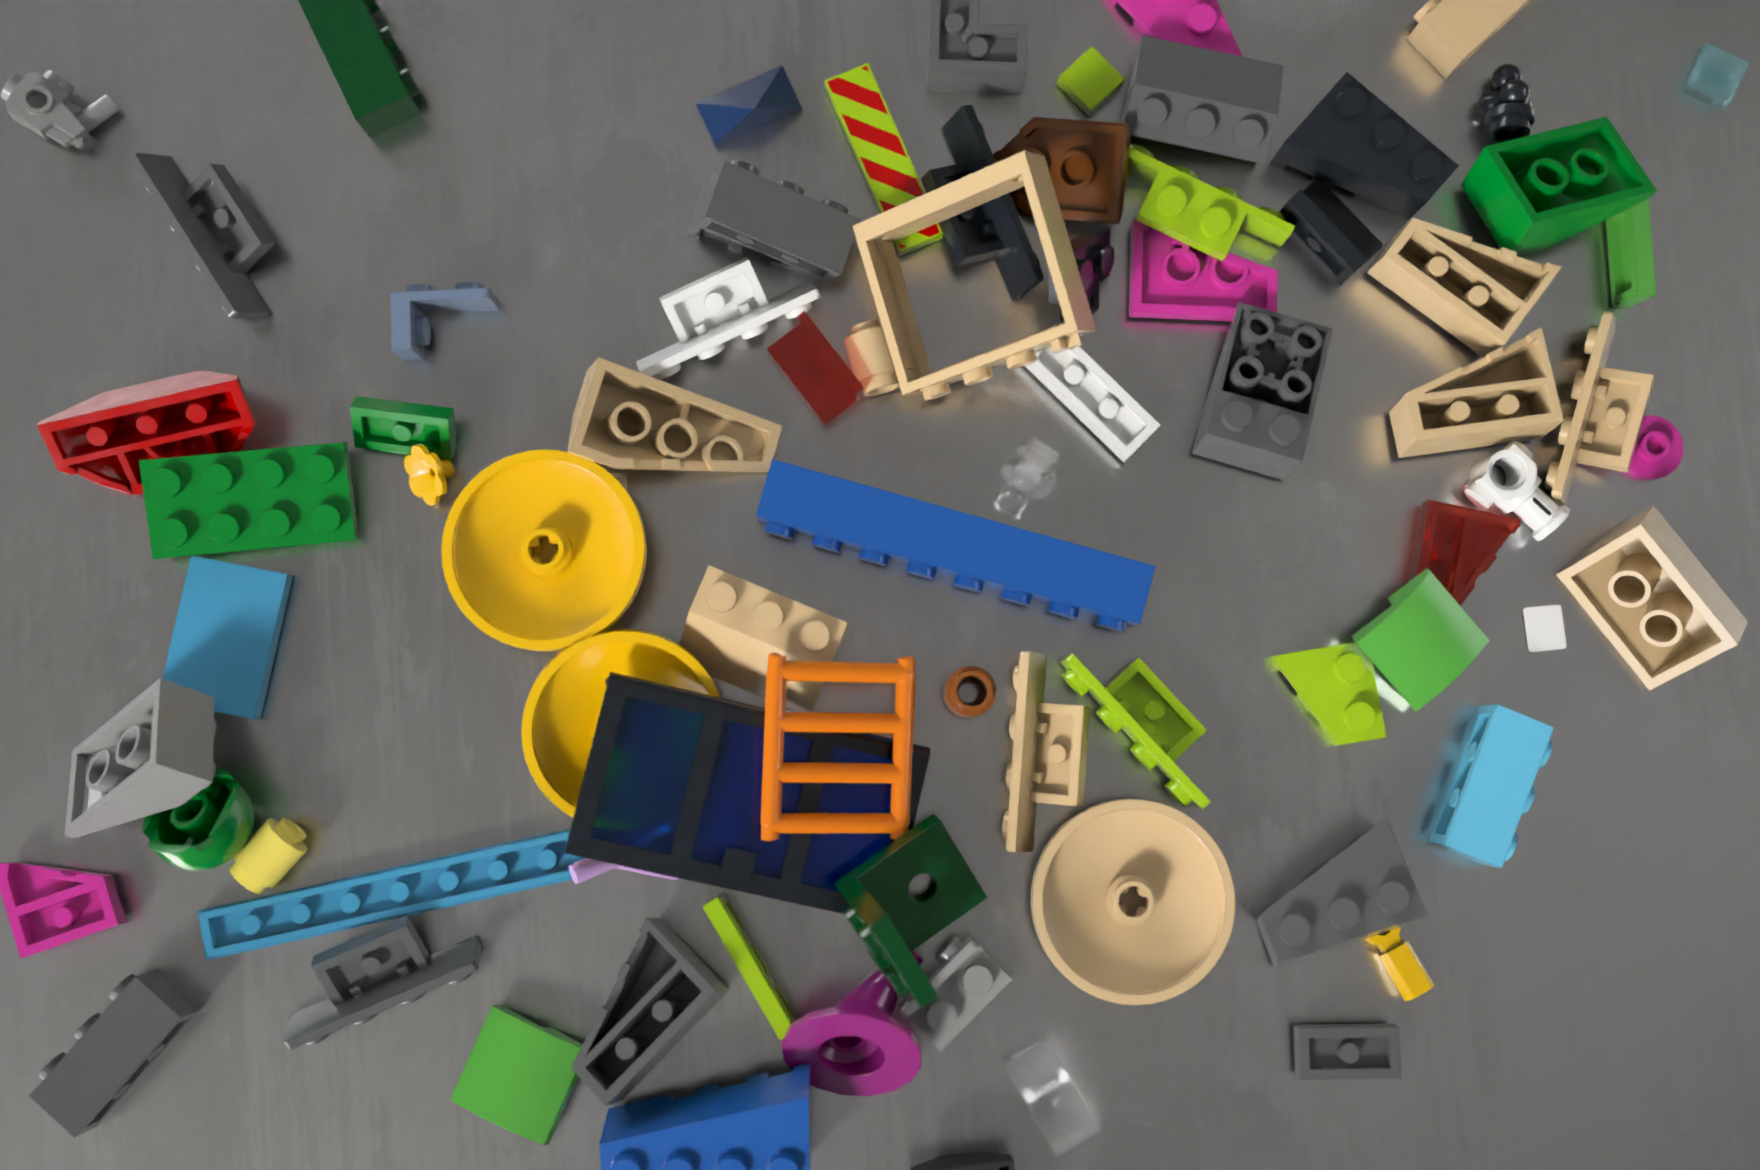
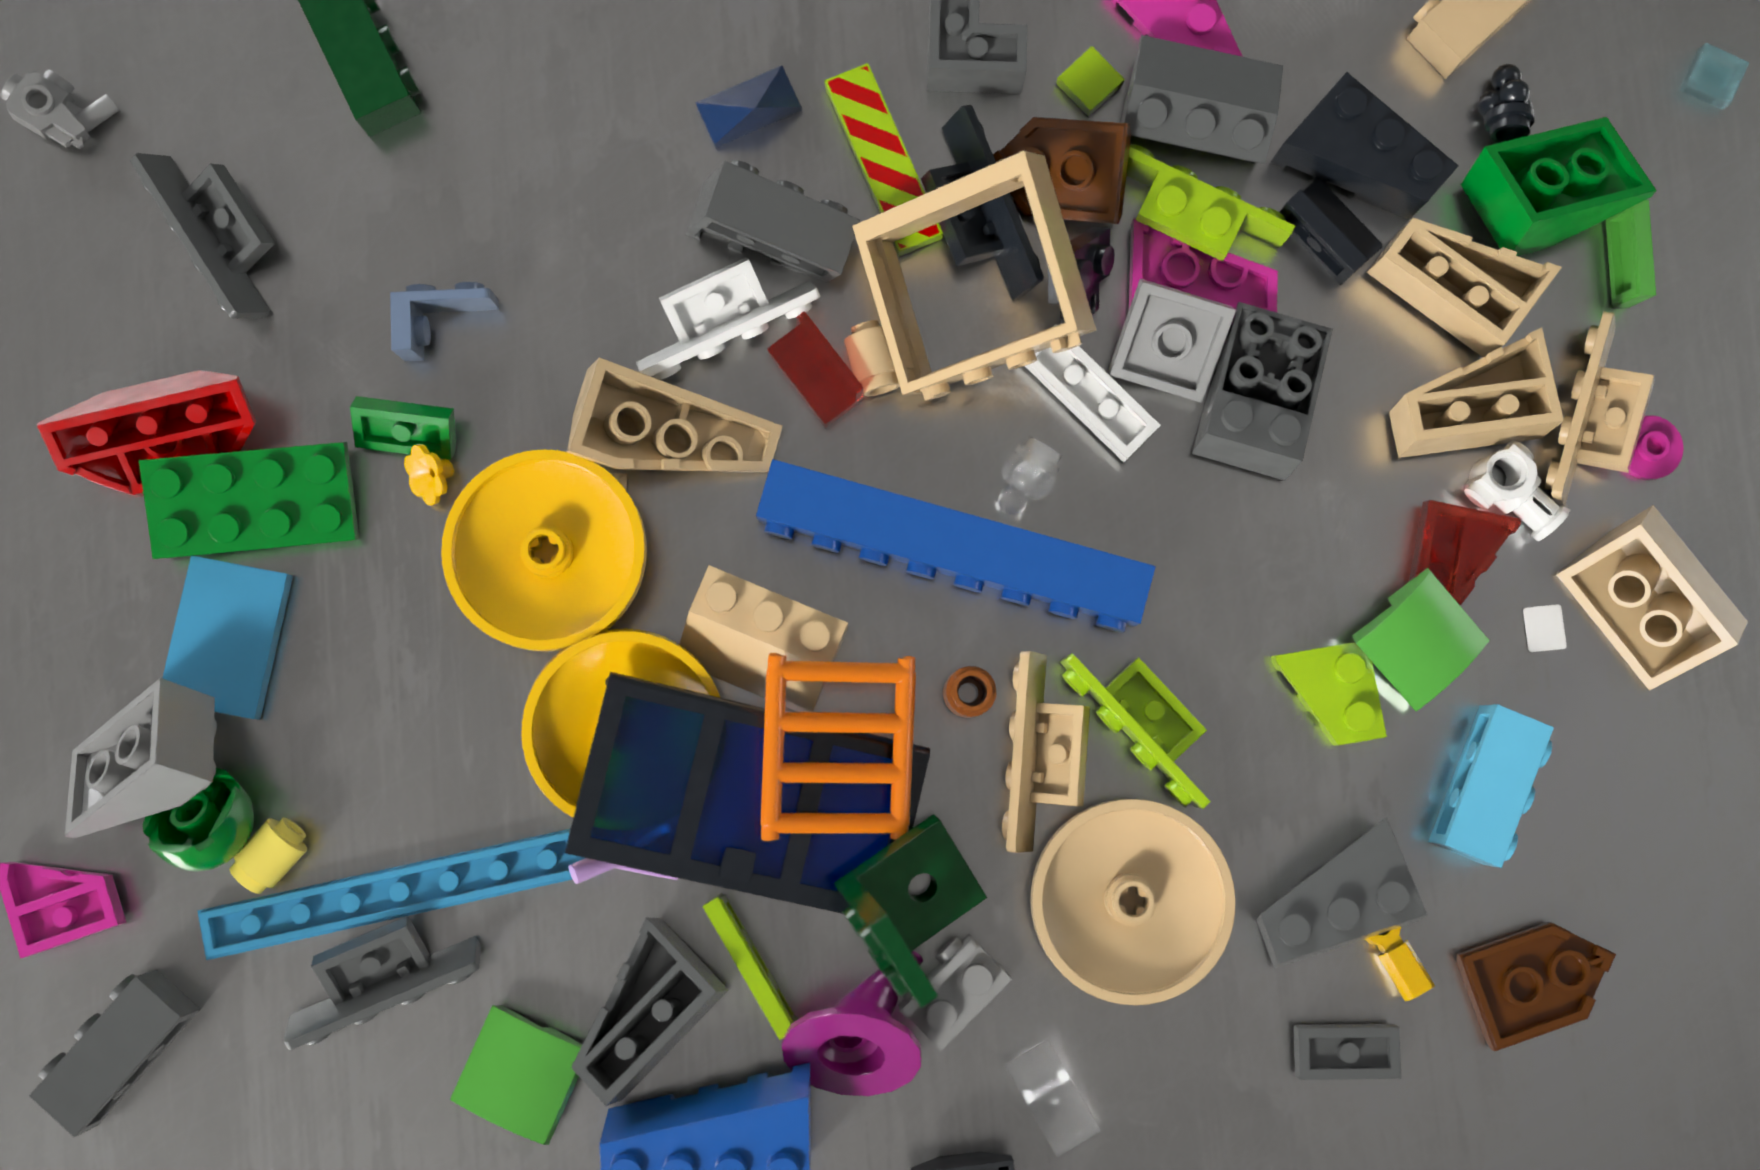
(1171, 340): none -> light grey plate
(1532, 982): none -> reddish brown tile

